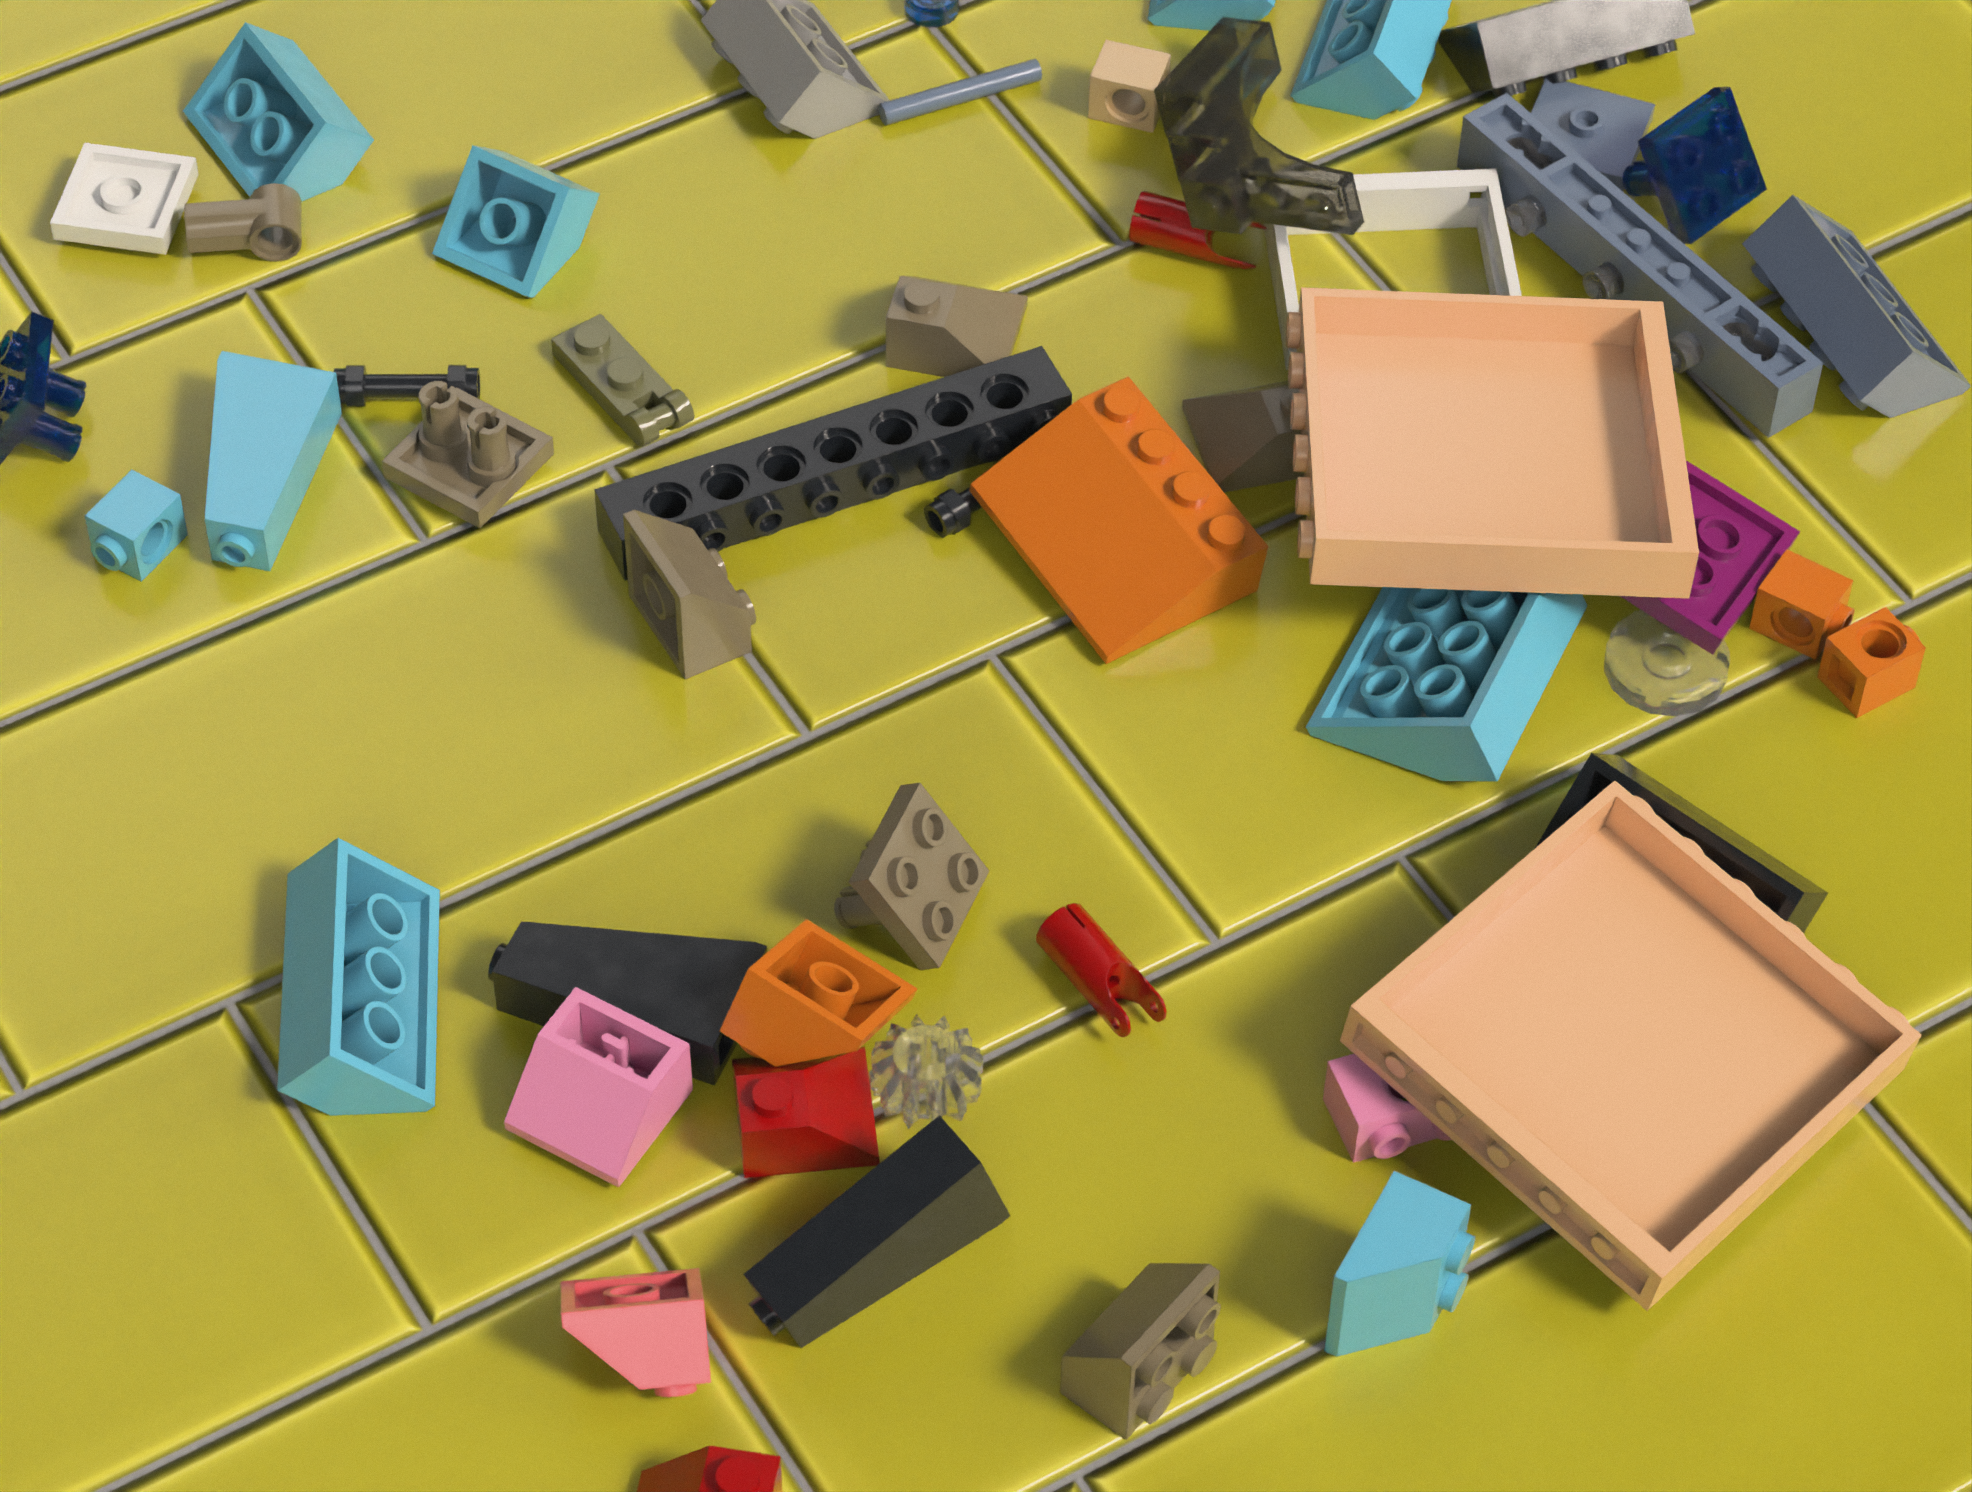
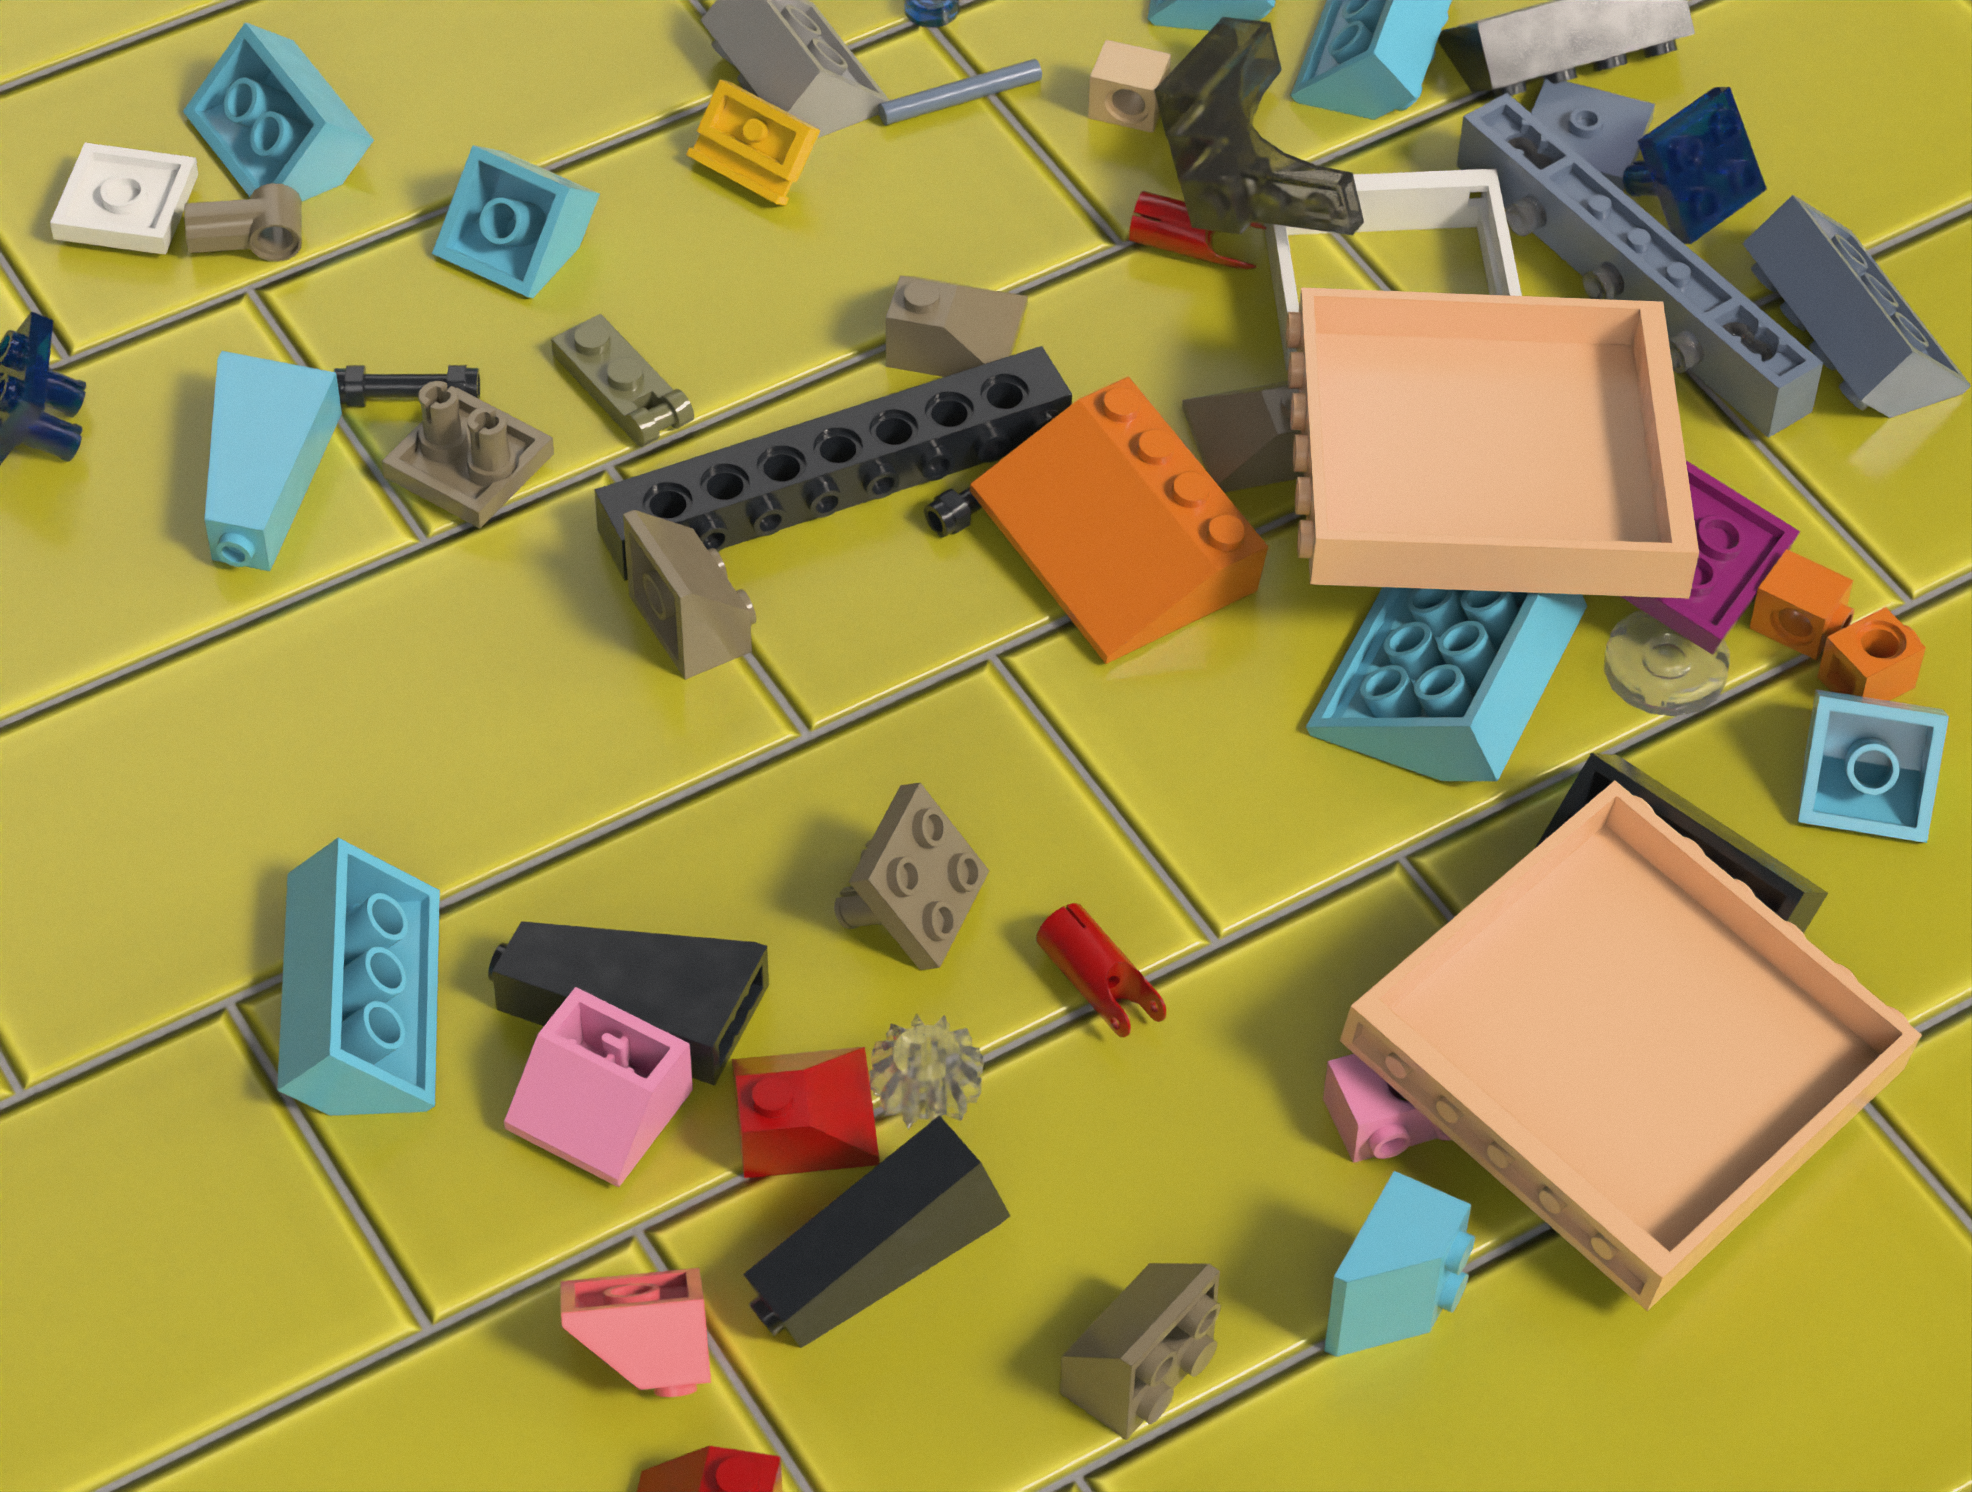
(136, 525): medium azure brick -> none
(753, 142): none -> yellow plate
(812, 999): orange slope -> none
(1872, 765): none -> medium azure slope

